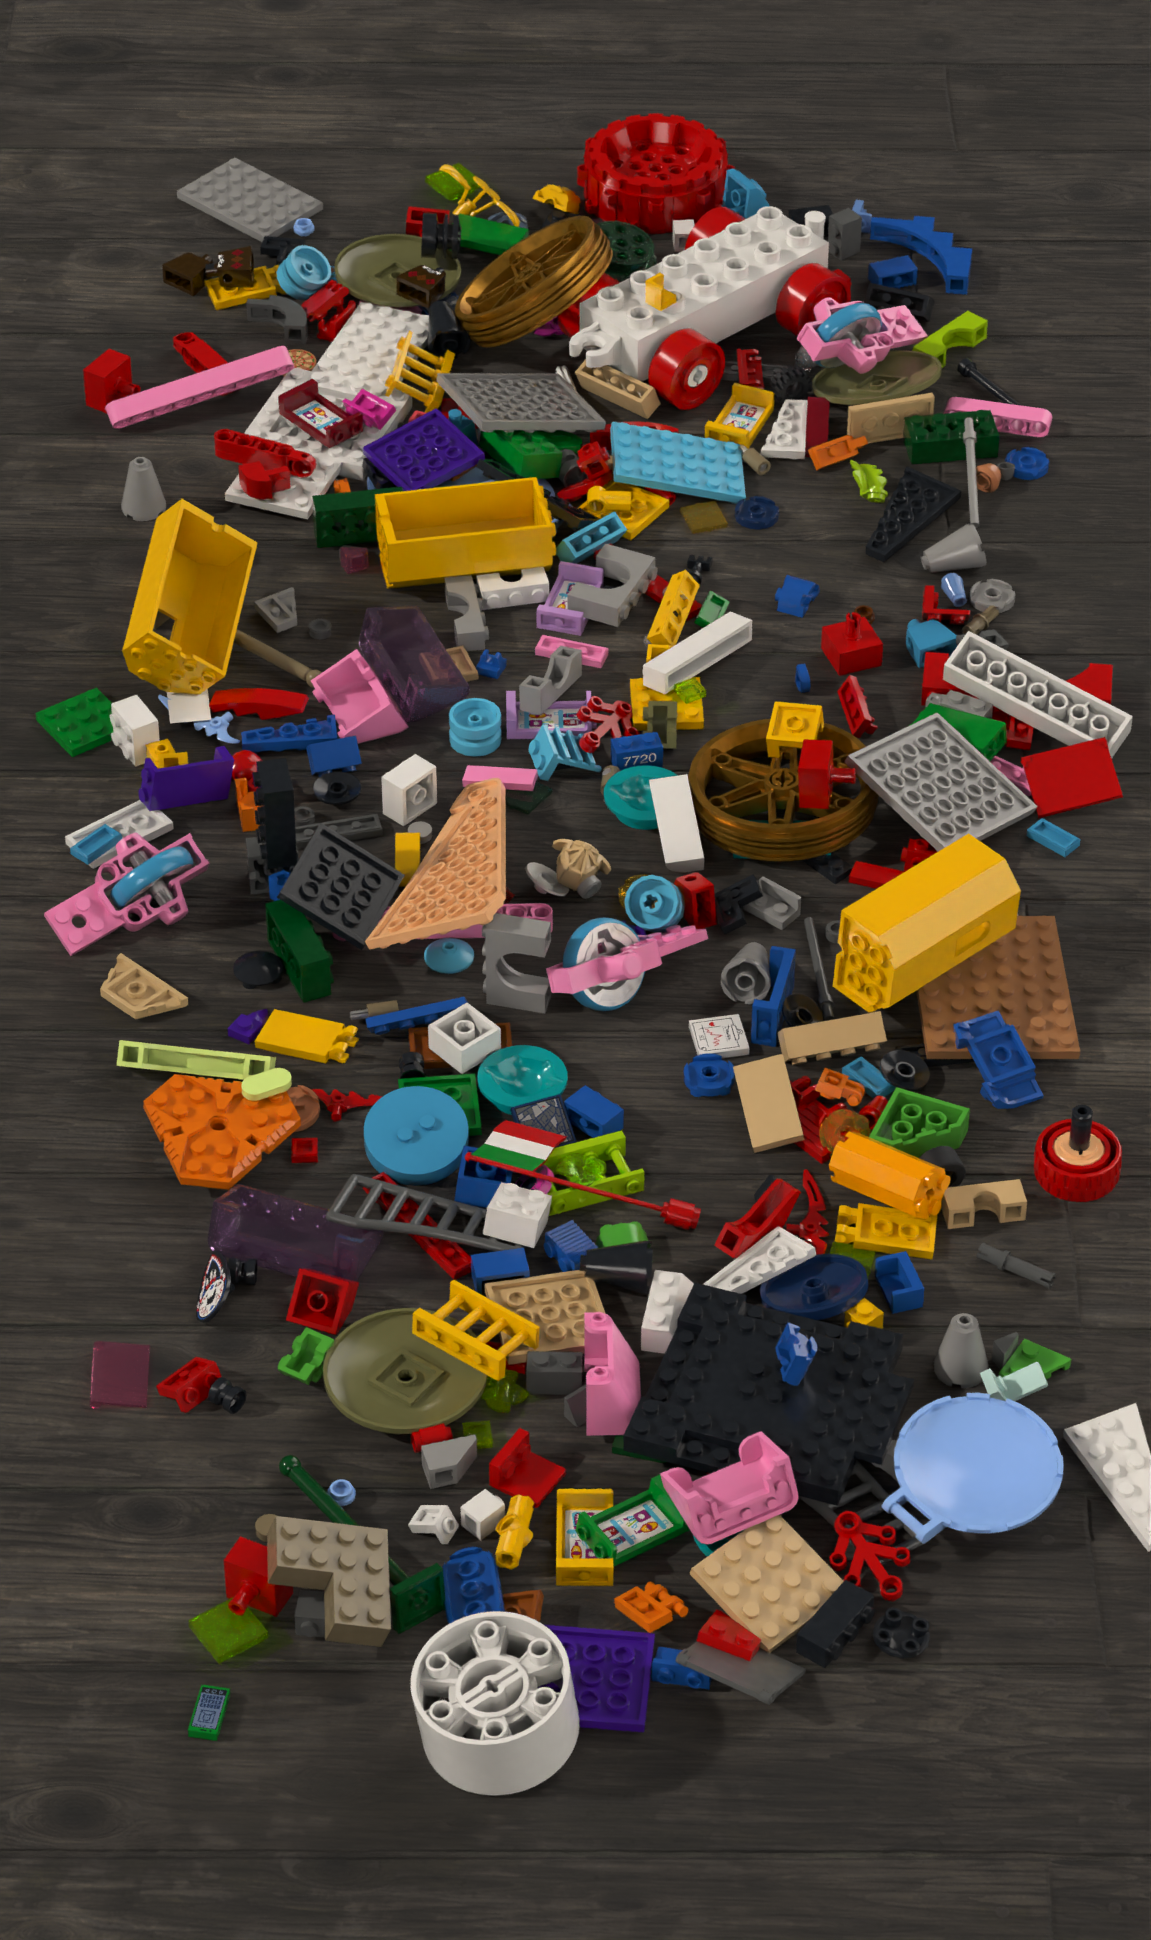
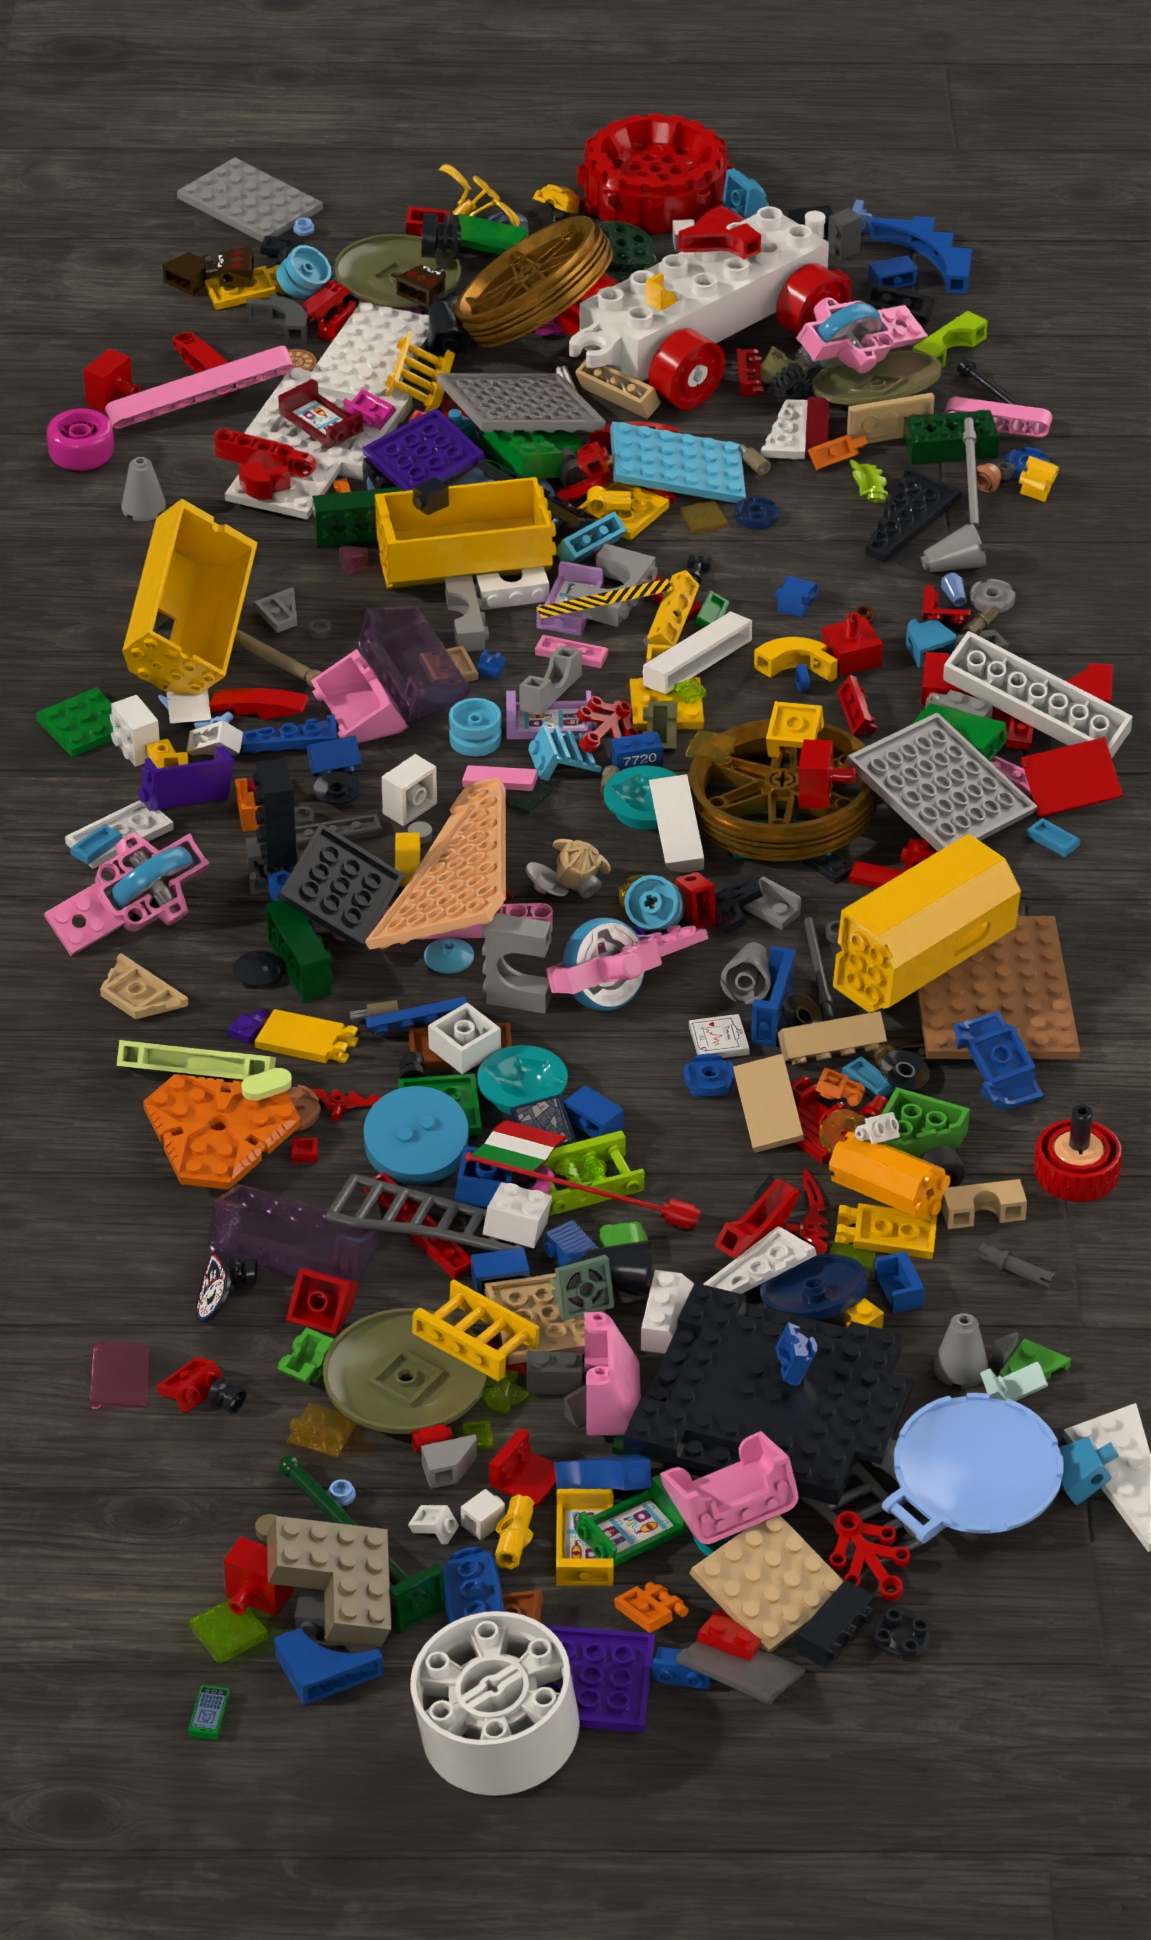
(80, 439): none -> dark pink wheel
(219, 734): none -> white arch
(244, 764): red hair -> none
(321, 1430): none -> clear yellow hinge
(321, 1671): none -> blue arch
(431, 496): none -> black brick
(448, 186): clear neon green tile -> none
(584, 1285): none -> sand green piece
(604, 598): none -> sticker
(610, 1472): none -> blue arch
(711, 746): none -> clear yellow piece
(714, 236): none -> red arch
(742, 415): yellow panel -> none
(774, 362): none -> olive cylinder
(789, 652): none -> yellow arch
(878, 1128): none -> white hinge
(881, 1051): none -> clear yellow hinge
(1038, 478): none -> yellow cylinder
(1085, 1468): none -> dark azure torso

